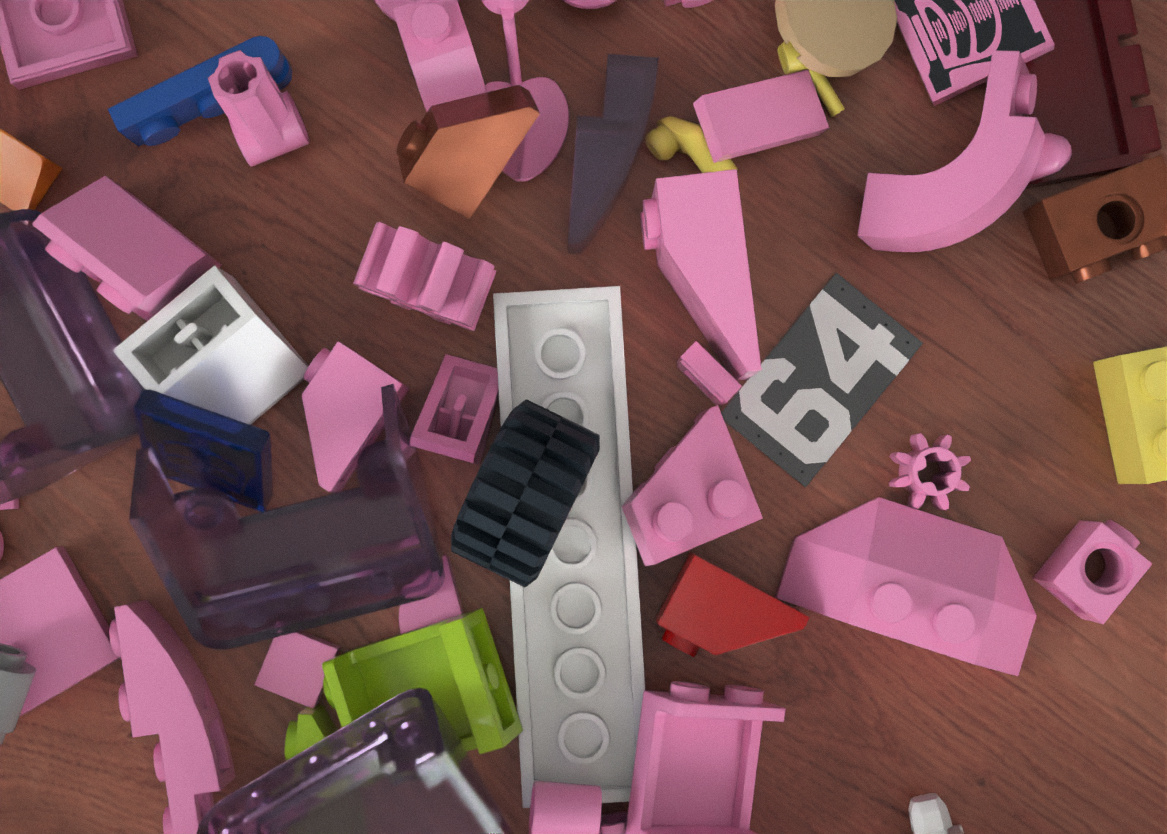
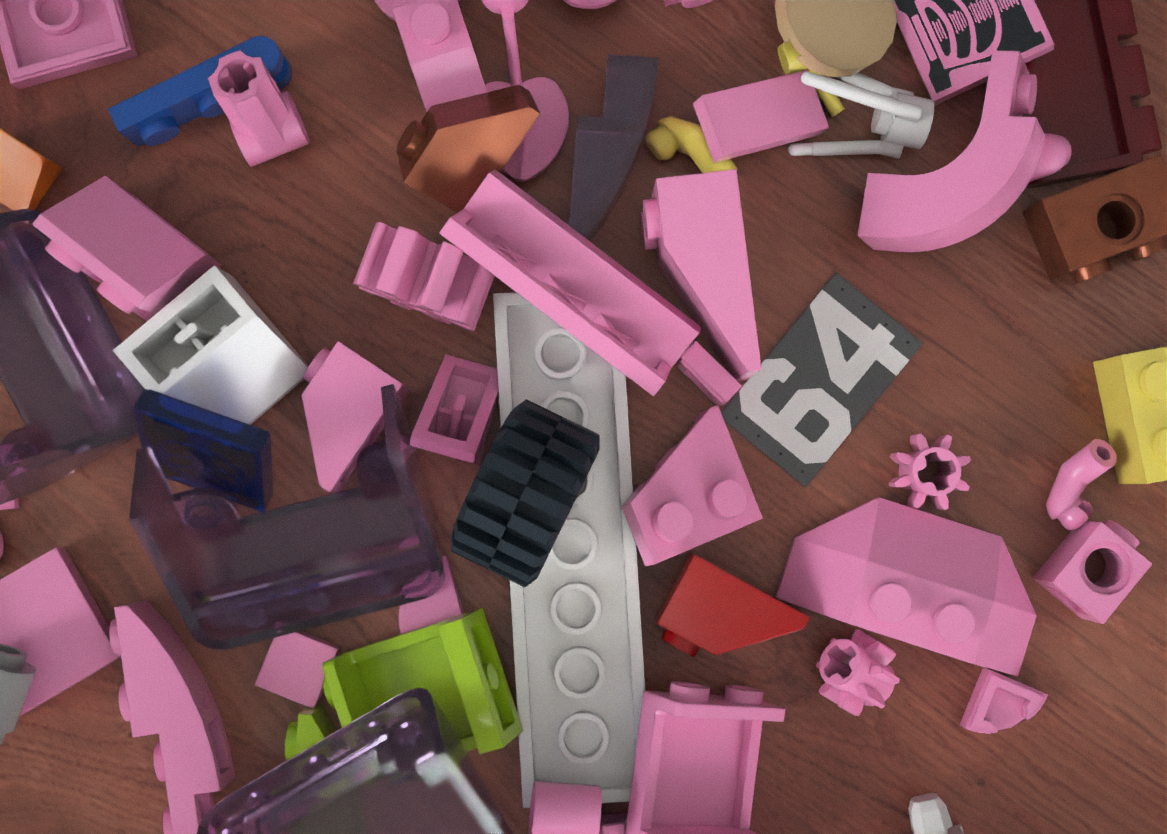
(572, 281): none -> bright pink fence
(857, 672): none -> bright pink gear
(897, 117): none -> white plant
(1000, 703): none -> bright pink tile
(1073, 477): none -> bright pink arm

